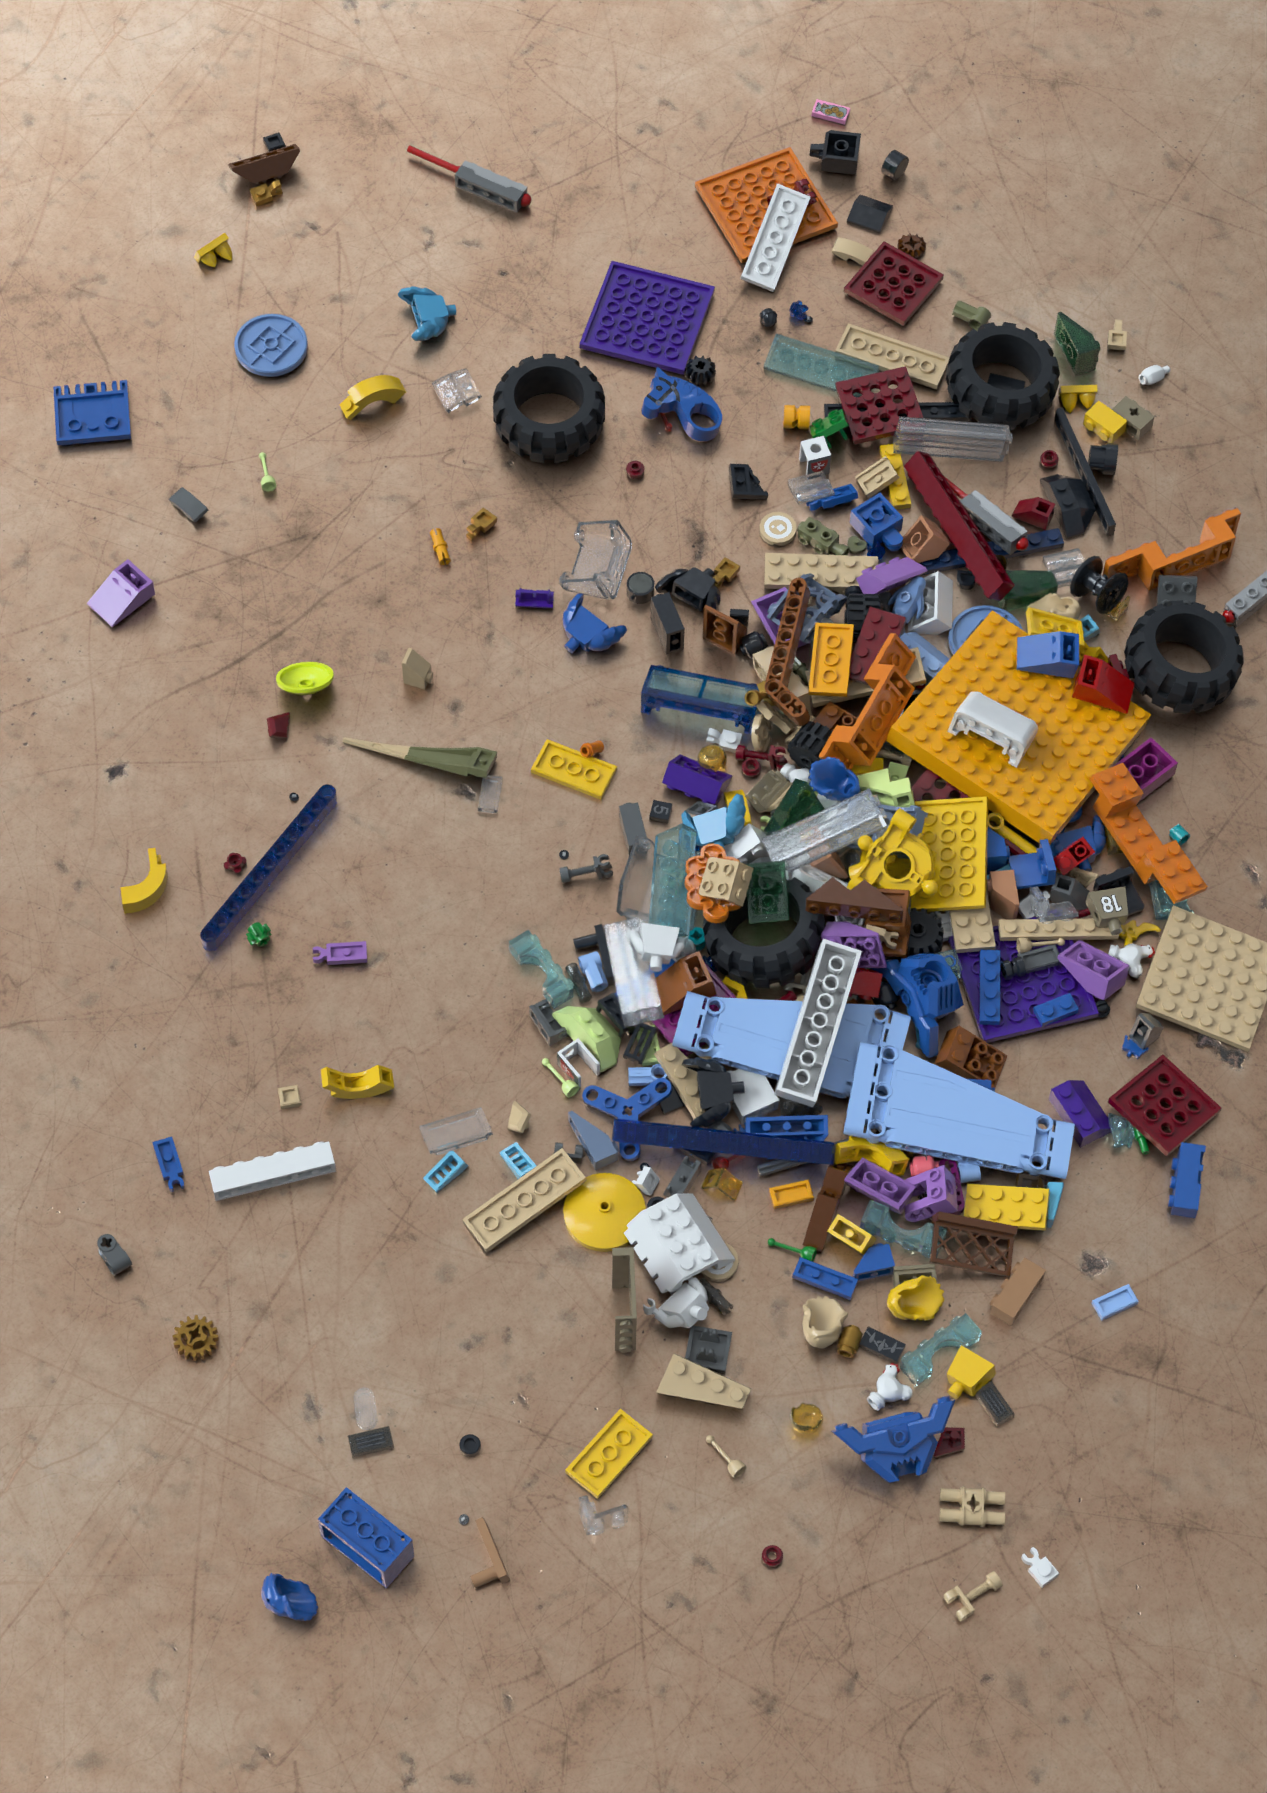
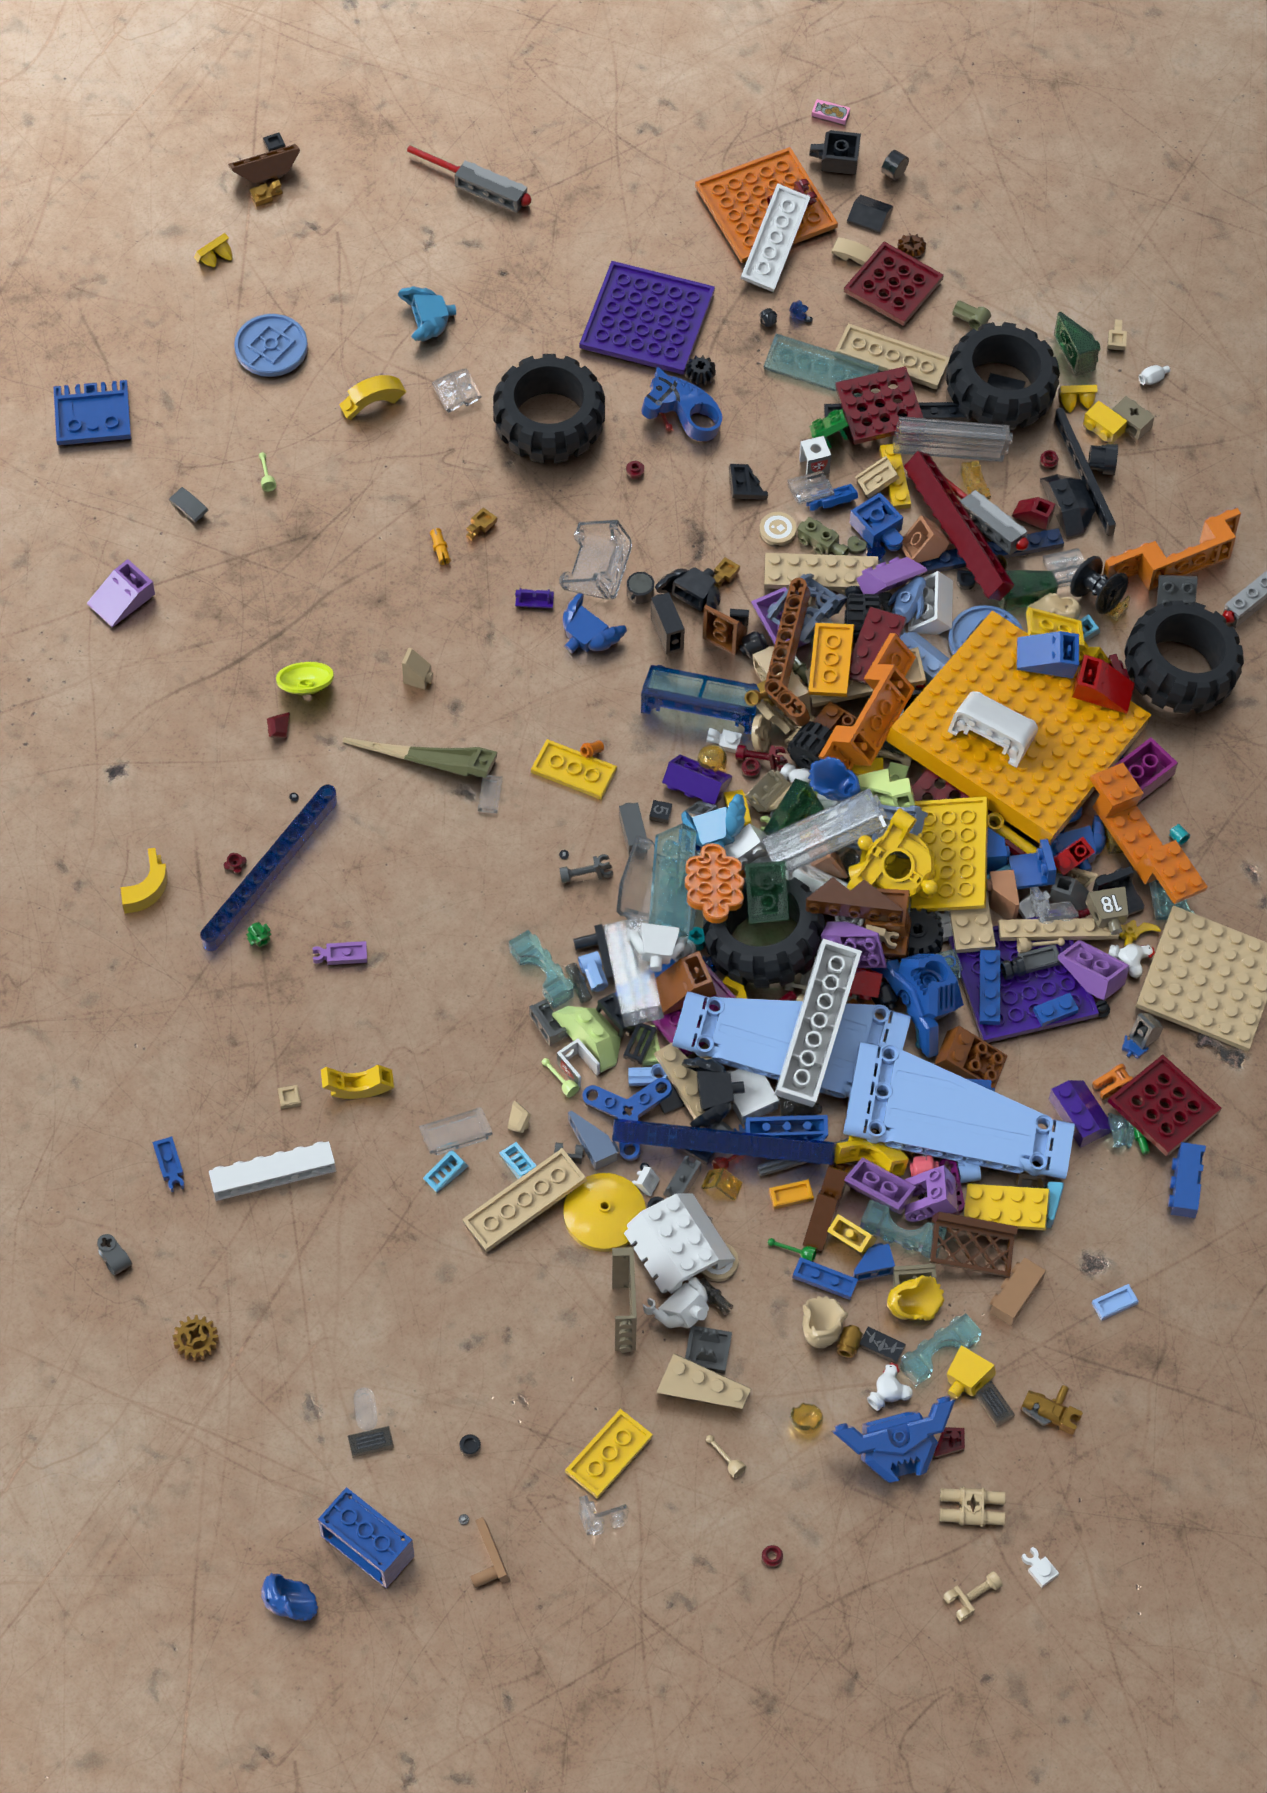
(726, 880): tan bracket -> none
(796, 417): light orange wheel -> none
(974, 479): none -> clear yellow hinge
(1052, 1411): none -> pearl gold piece
(1117, 1075): none -> orange piece

